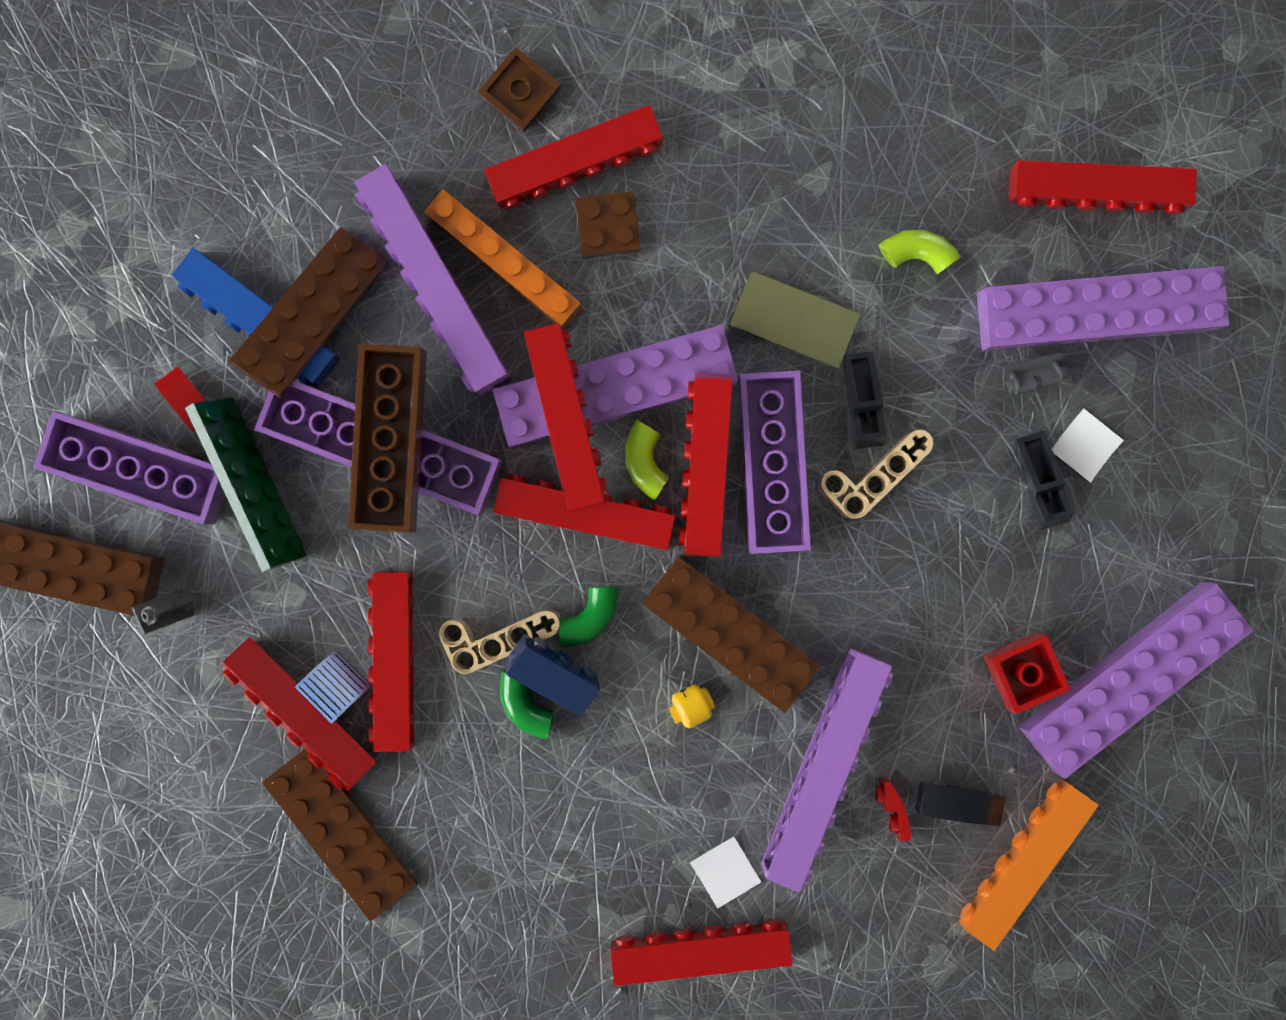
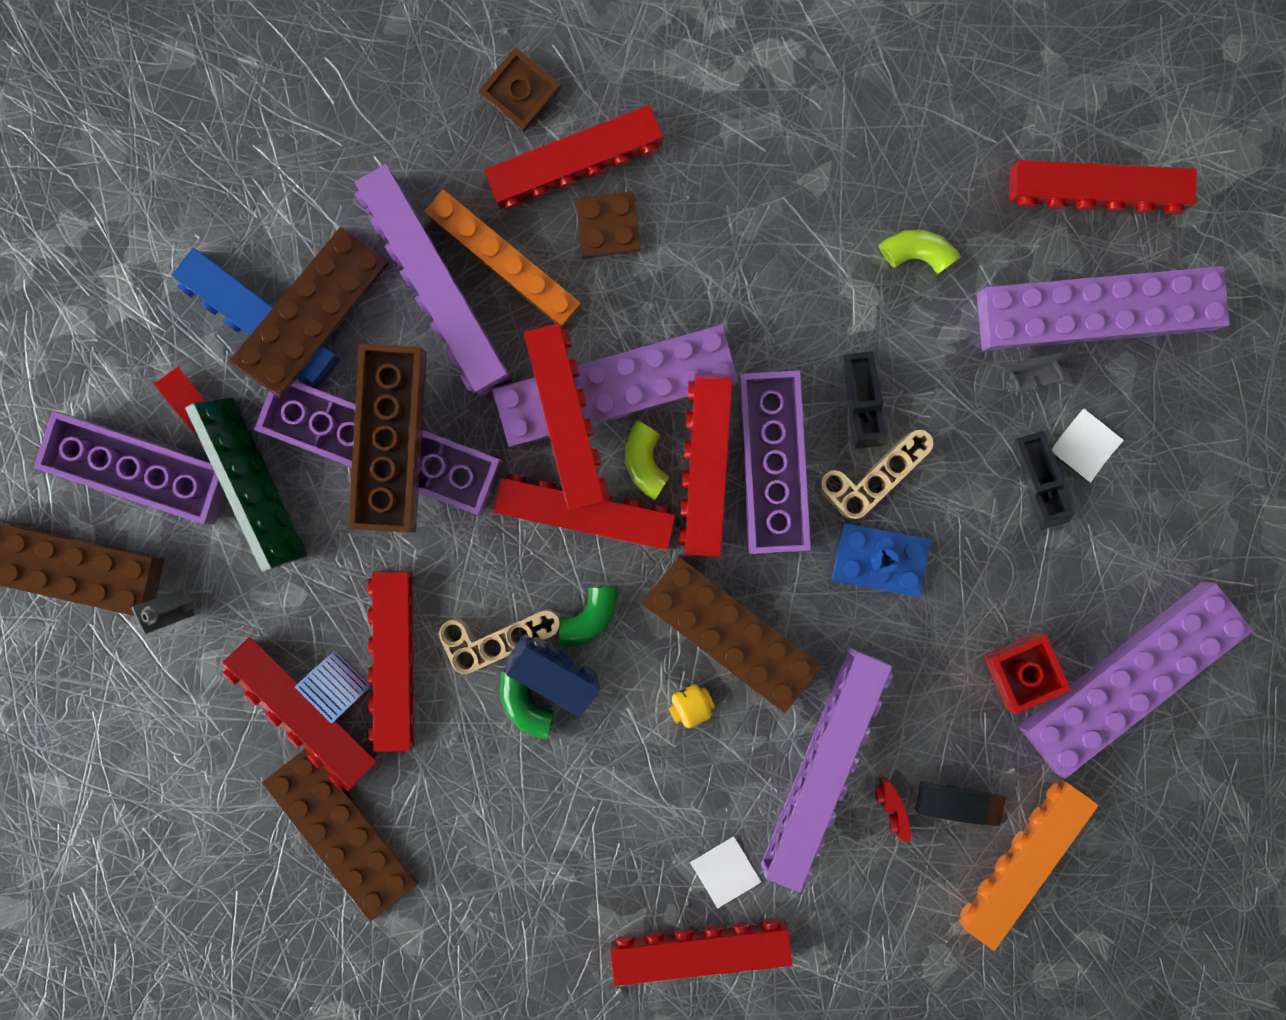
(794, 320): olive tile -> none
(881, 560): none -> blue plate

